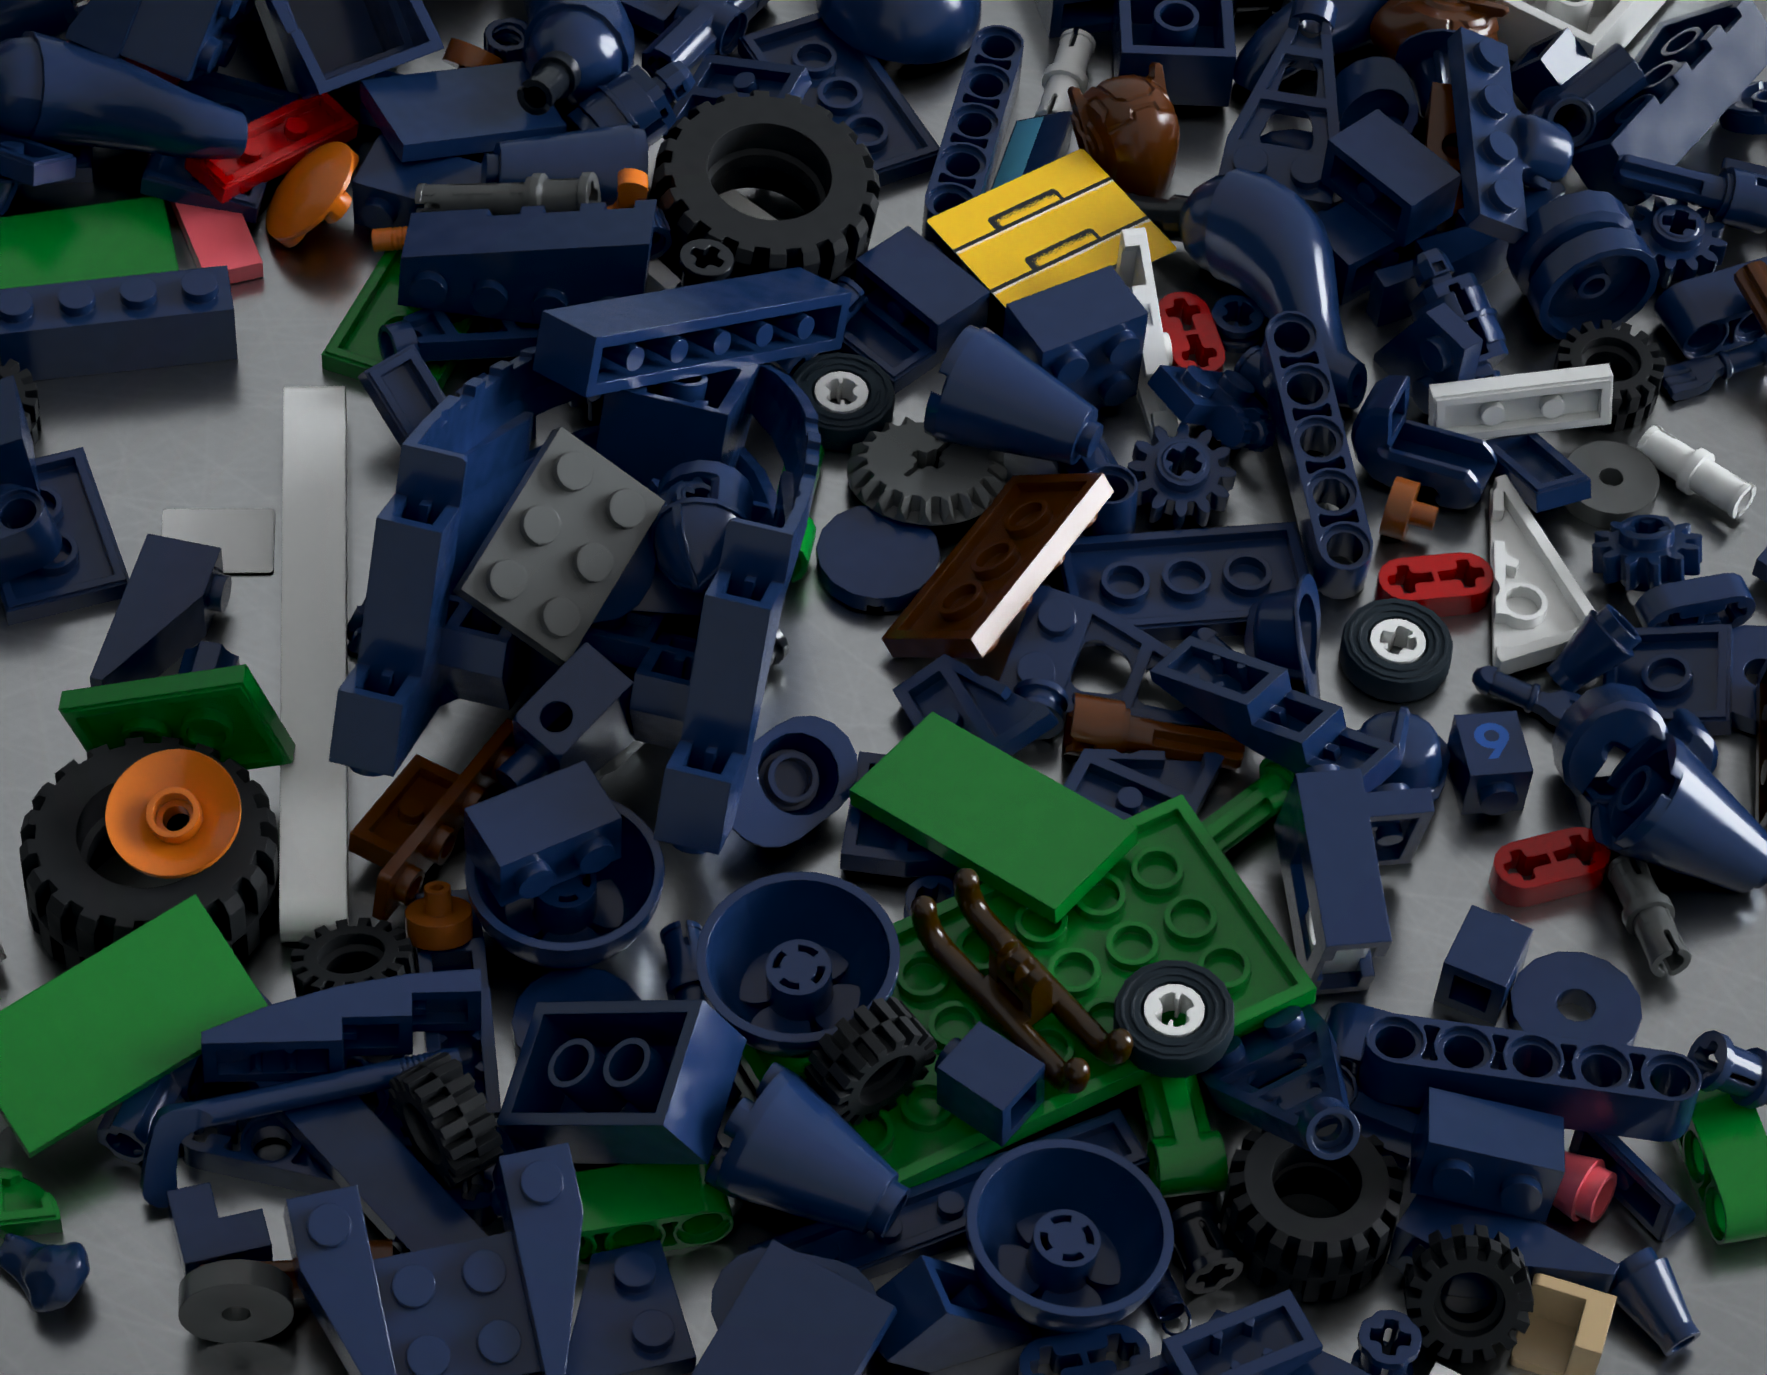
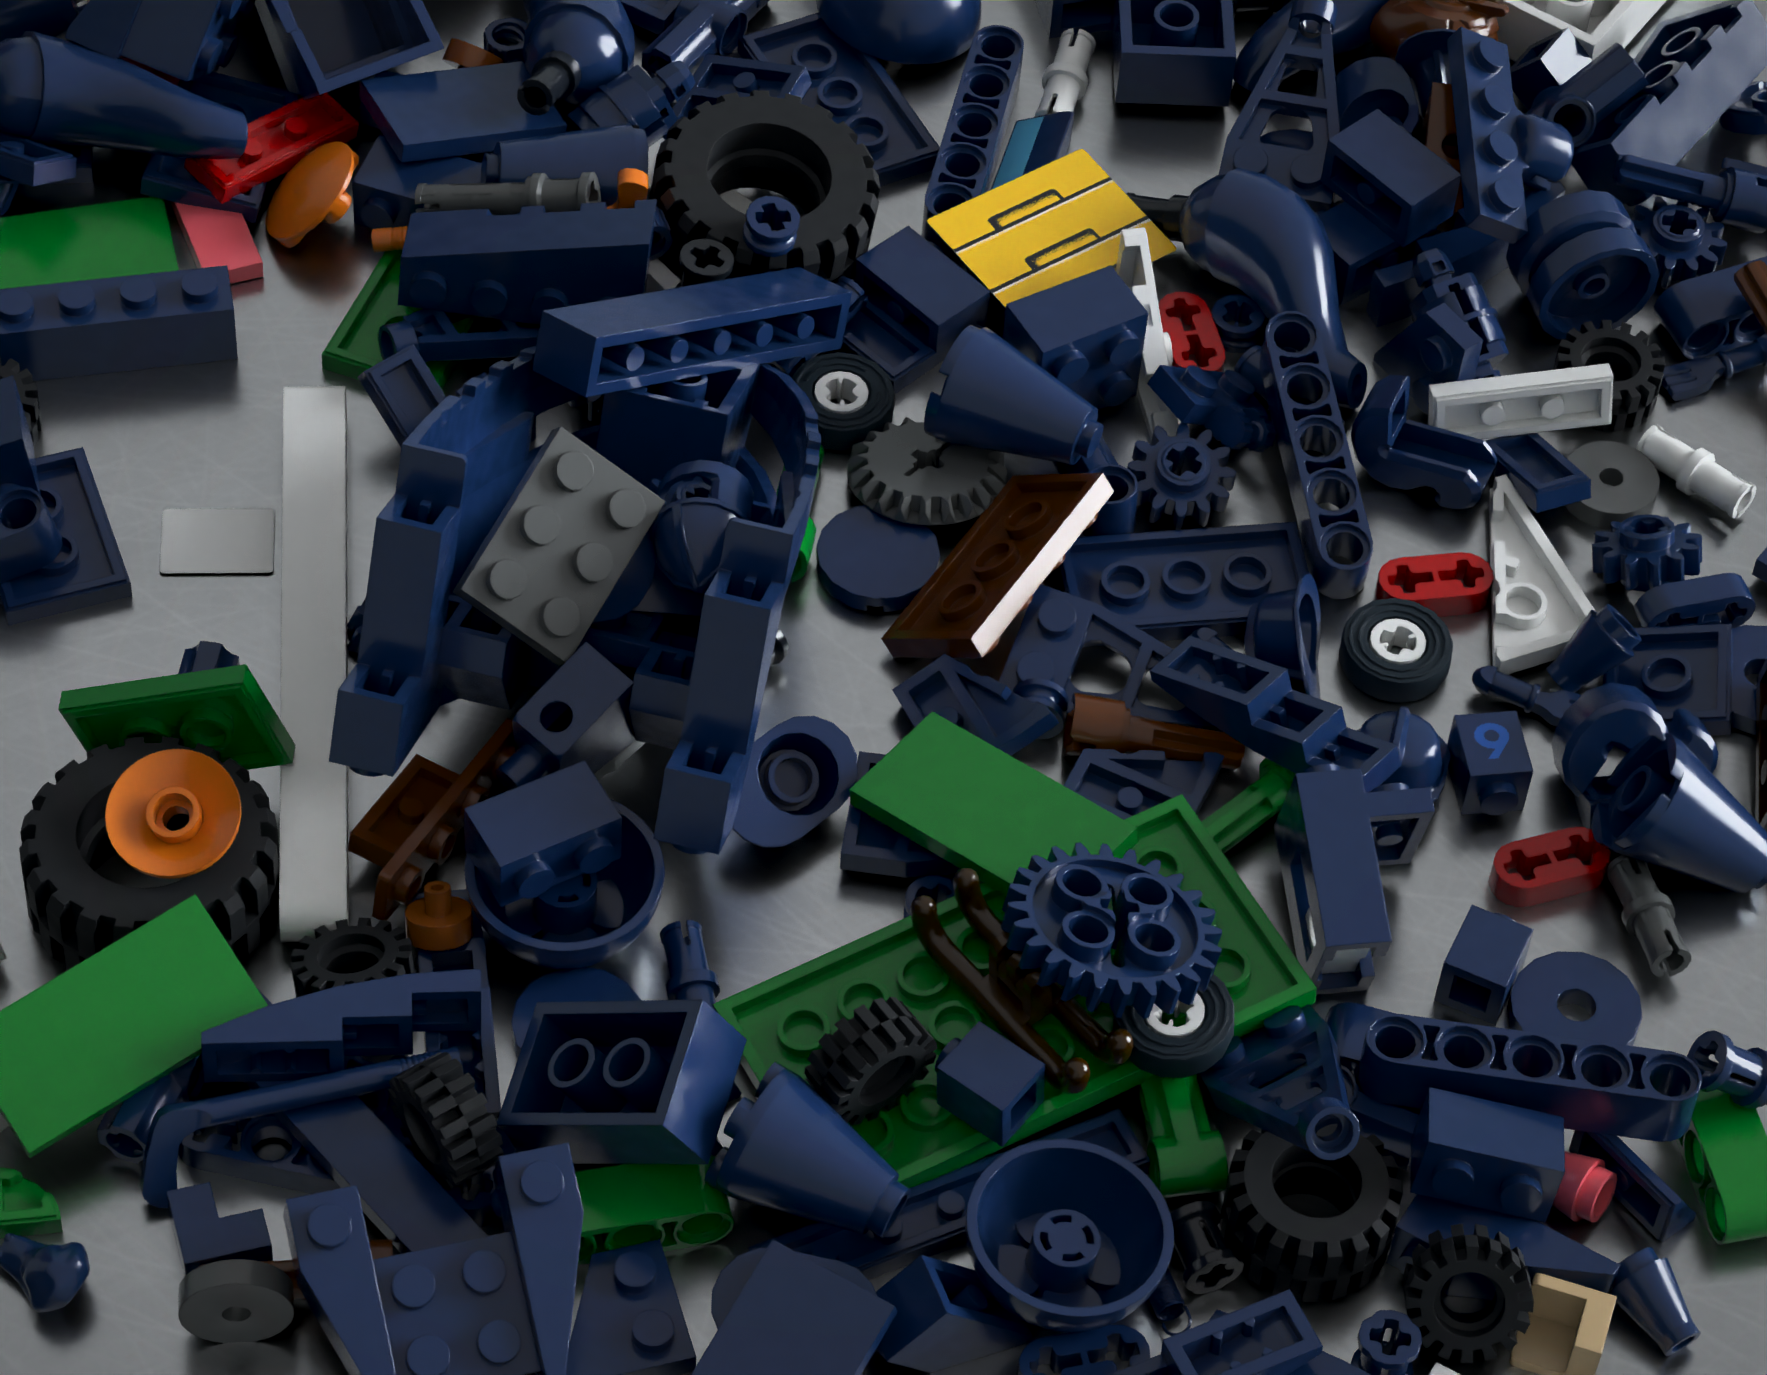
(162, 609): dark blue slope -> none
(759, 235): none -> dark blue bush
(795, 959): dark blue piece -> none
(1065, 929): none -> dark blue gear
(1129, 130): reddish brown helmet -> none
(1404, 510): dark orange tile -> none

